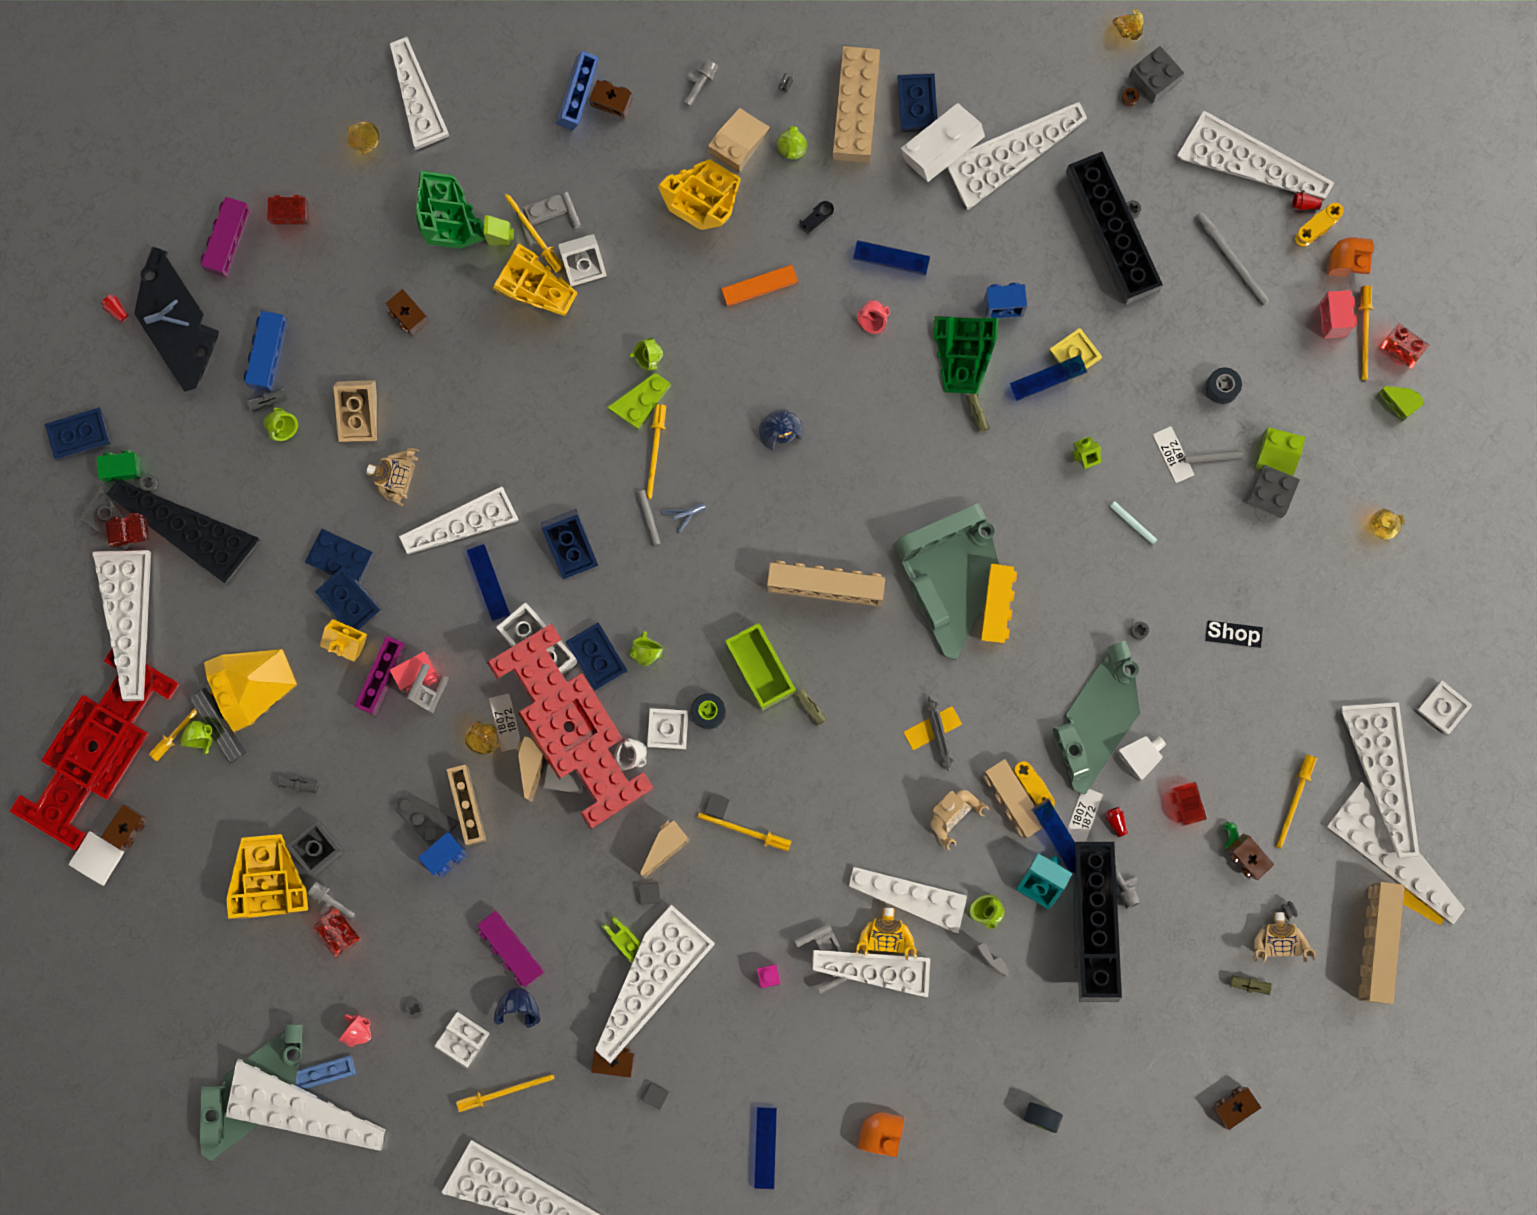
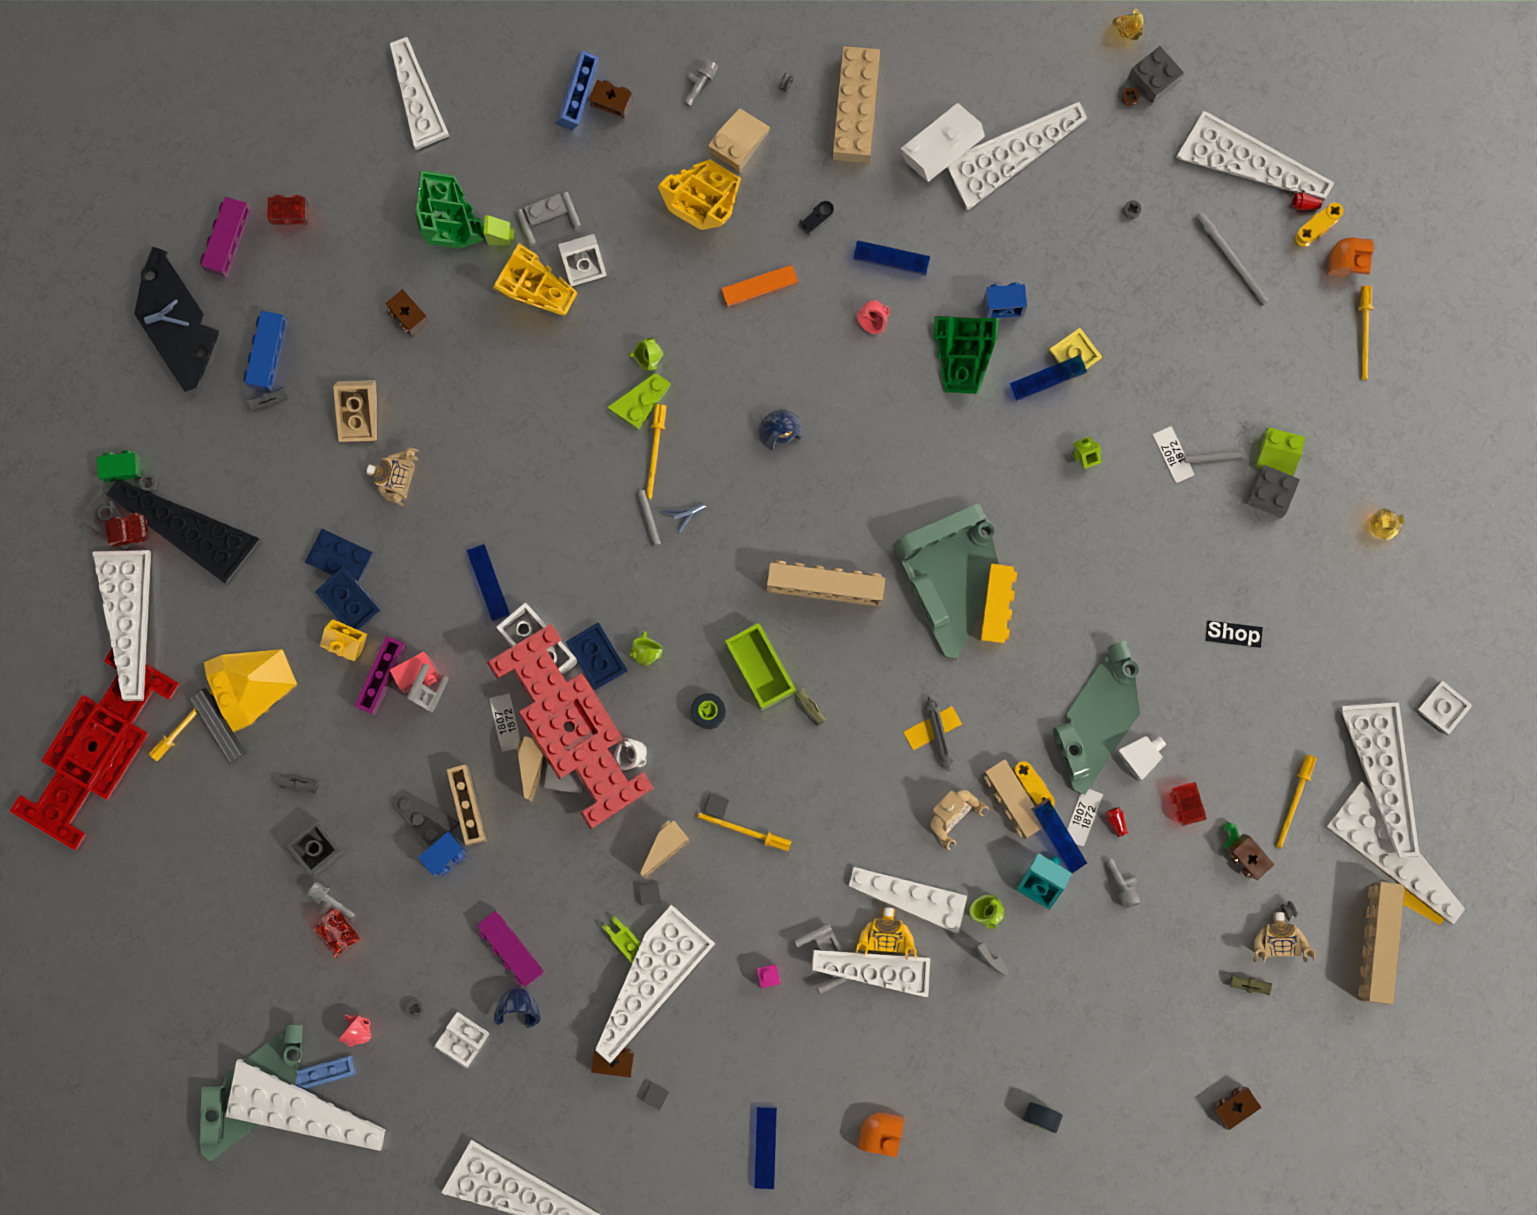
(77, 434): dark blue plate -> none
(96, 858): white slope -> none
(114, 307): red cone -> none
(115, 833): reddish brown brick -> none
(197, 736): lime helmet -> none
(264, 880): yellow wedge -> none
(280, 425): lime helmet -> none
(363, 136): clear yellow helmet -> none
(475, 517): white wing -> none
(477, 1100): yellow piece -> none
(482, 738): clear yellow helmet -> none
(548, 253): yellow piece -> none
(569, 543): dark blue slope -> none
(668, 729): white plate -> none
(792, 143): lime helmet -> none
(917, 101): dark blue plate -> none
(978, 412): olive pin -> none
(1096, 922): black slope -> none
(1114, 228): black brick -> none
(1133, 523): light aqua bar -> none
(1143, 626): dark grey bush -> none
(1230, 385): black wheel -> none
(1337, 314): coral brick -> none
(1402, 400): lime slope -> none
(1405, 344): clear red brick -> none

